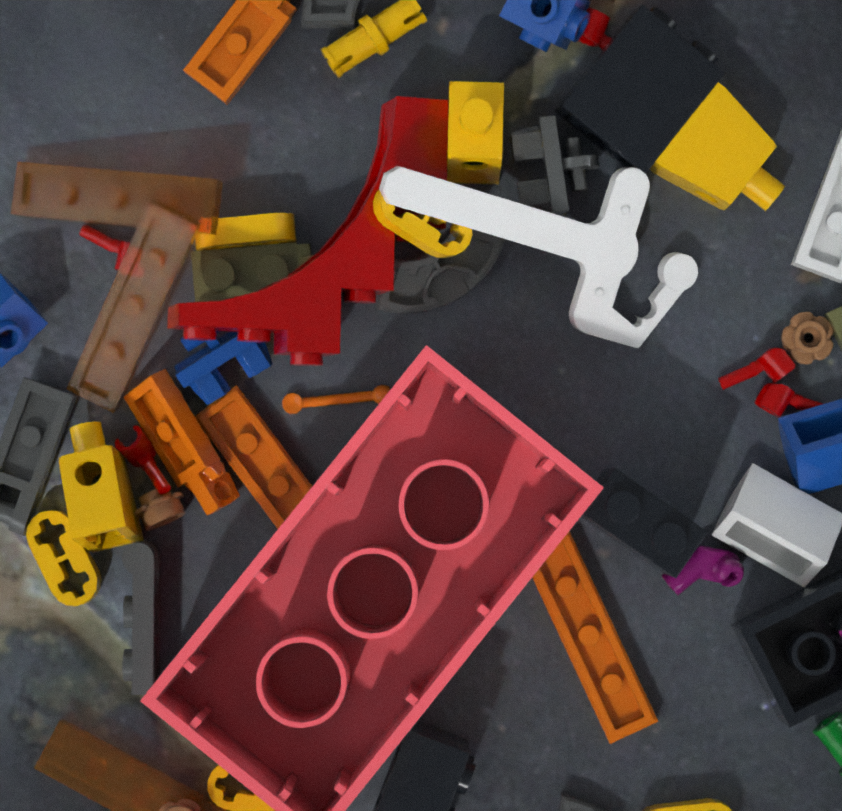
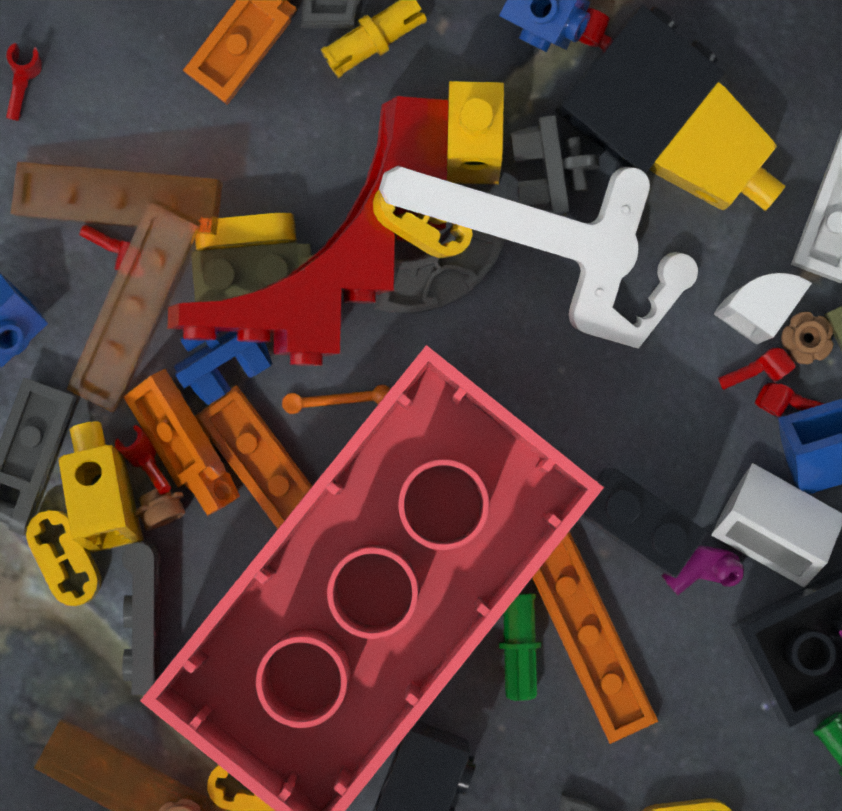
(20, 80): none -> red hand
(520, 648): none -> green axle
(762, 305): none -> white brick

